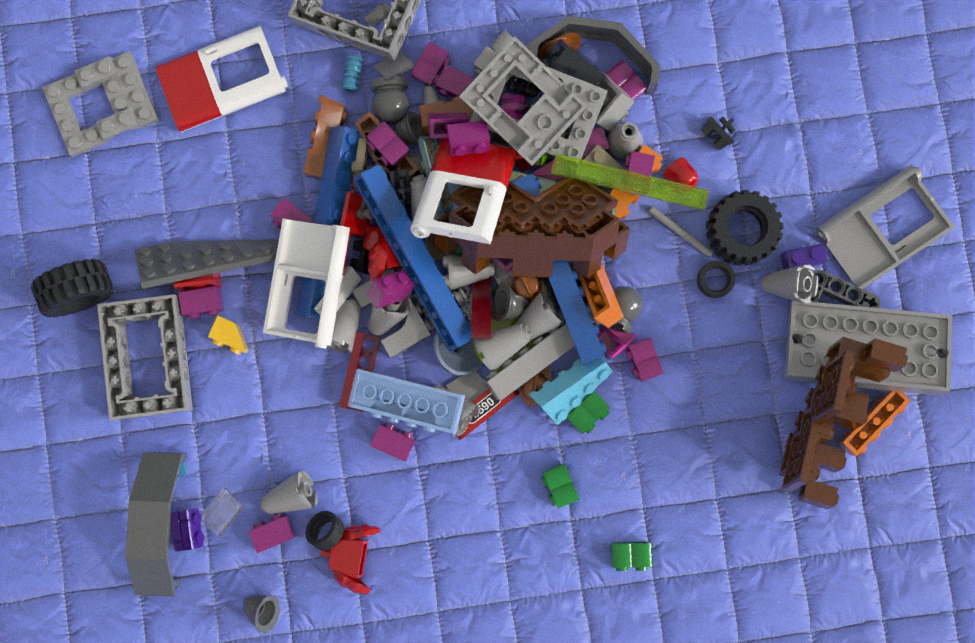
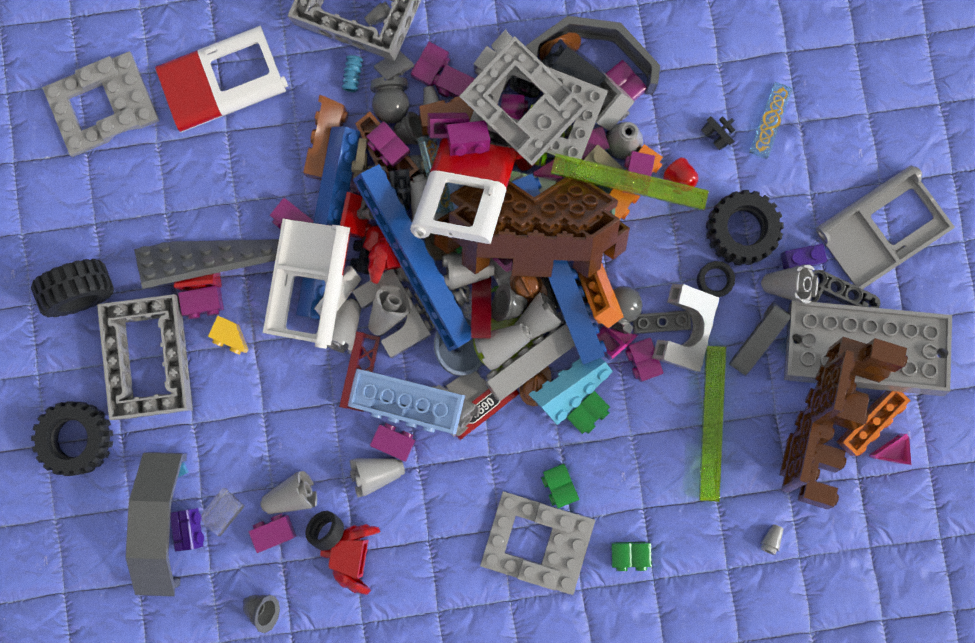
(47, 438): none -> black tyre
(374, 473): none -> light grey cone
(390, 289): magenta brick -> none
(563, 551): none -> light grey piece
(673, 322): none -> dark grey tile
(681, 232): light grey bar -> none
(702, 311): none -> light grey arch
(712, 423): none -> clear neon green plate
(760, 339): none -> dark grey beam
(770, 120): none -> clear light blue tile
(772, 540): none -> light grey cone
(895, 450): none -> dark pink slope

